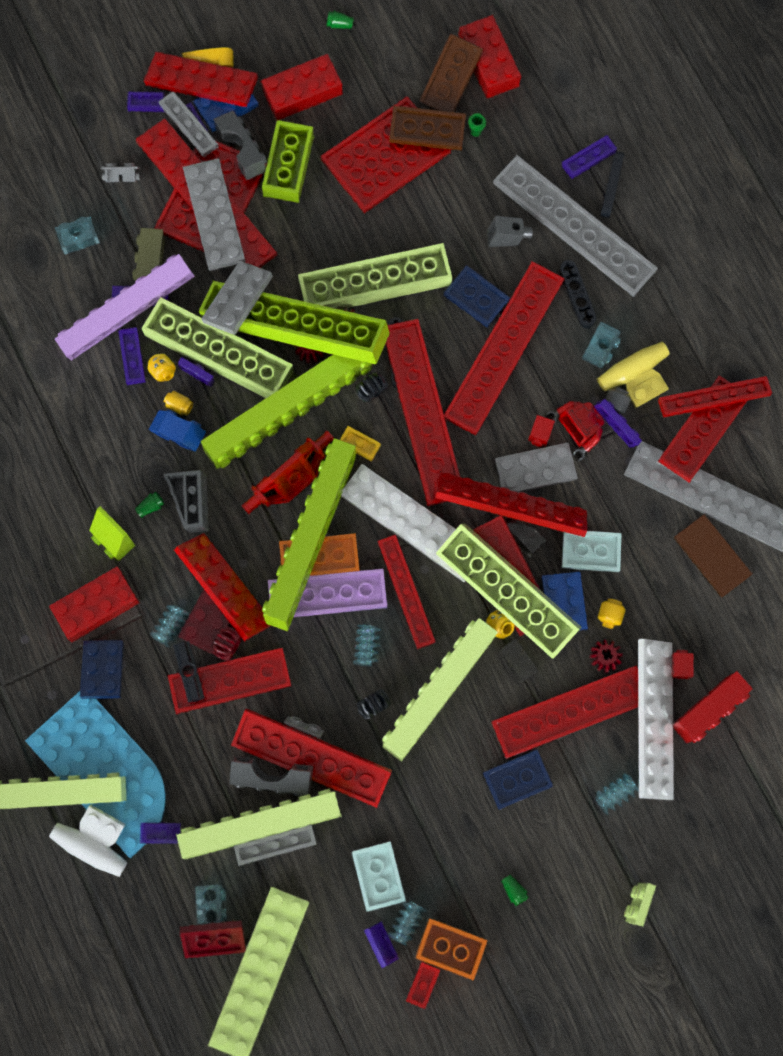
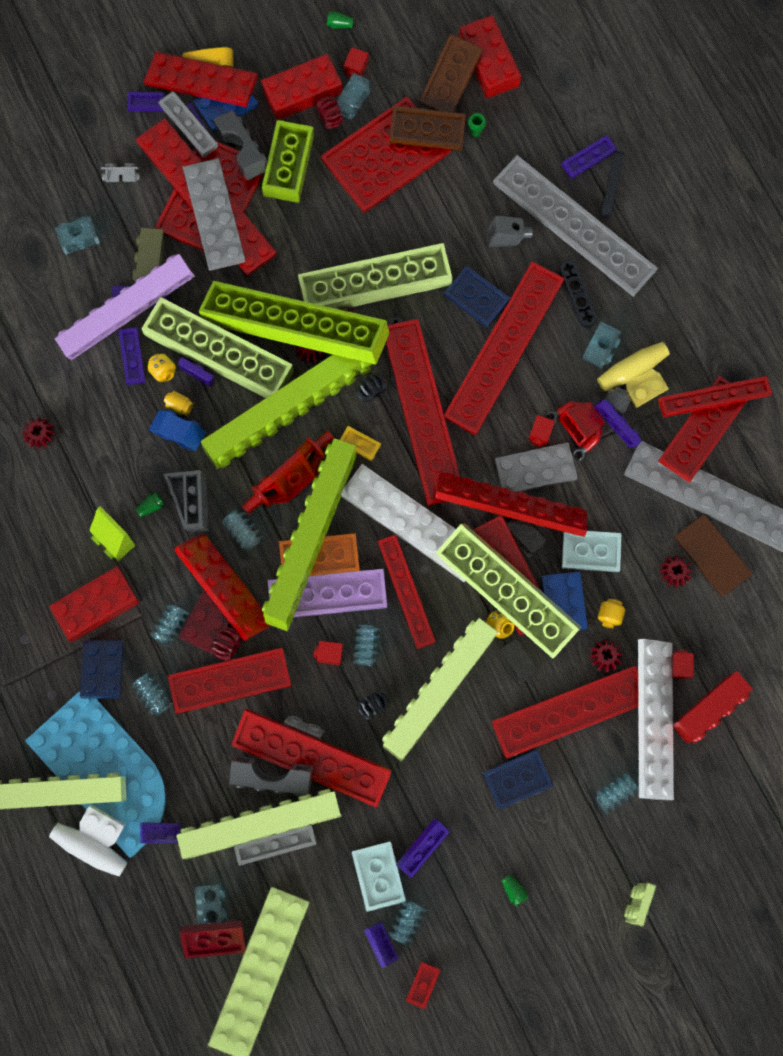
(31, 433): none -> dark red gear
(151, 695): none -> clear light blue piece
(185, 659): black piece -> none
(237, 297): light grey plate -> none
(242, 530): none -> clear light blue piece
(328, 653): none -> red brick
(329, 112): none -> dark red gear
(353, 95): none -> clear light blue brick
(355, 63): none -> red brick
(422, 848): none -> dark purple plate
(451, 949): orange brick -> none
(668, 569): none -> dark red gear

